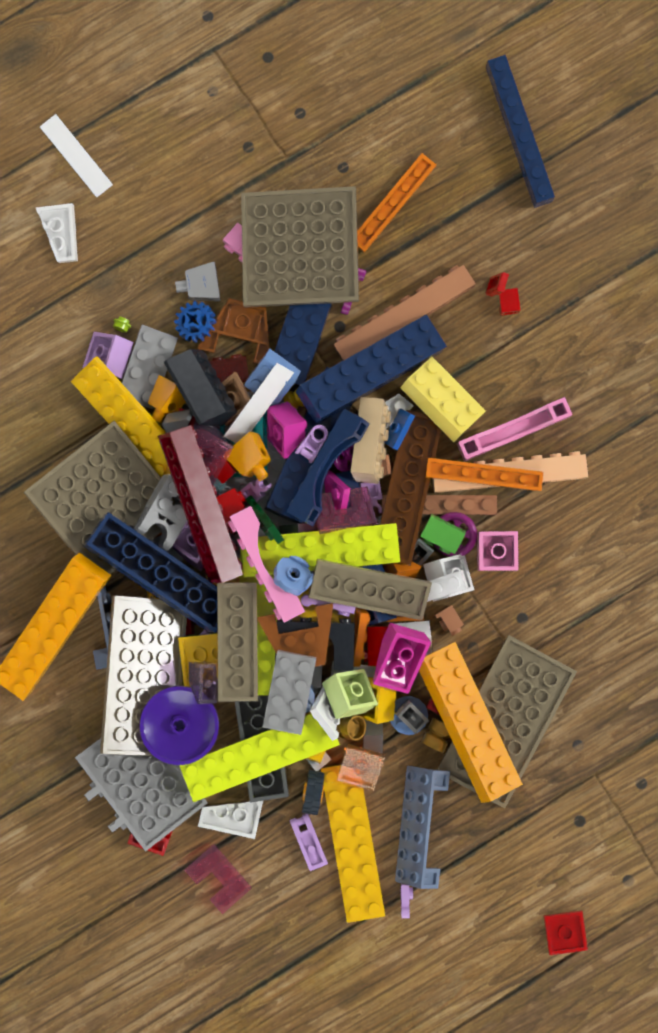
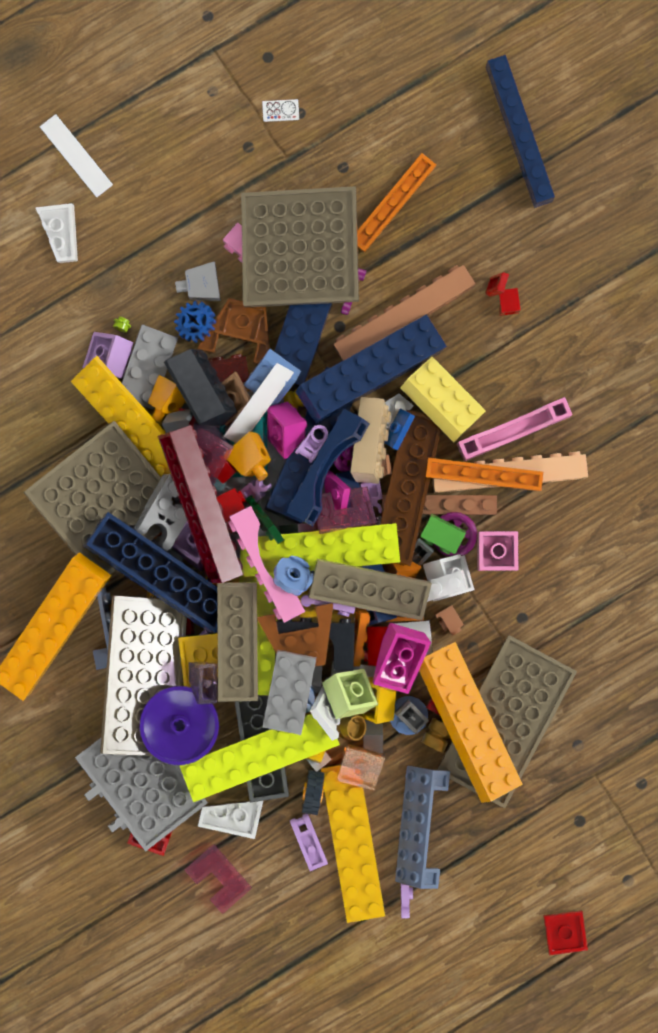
(280, 110): none -> white sticker

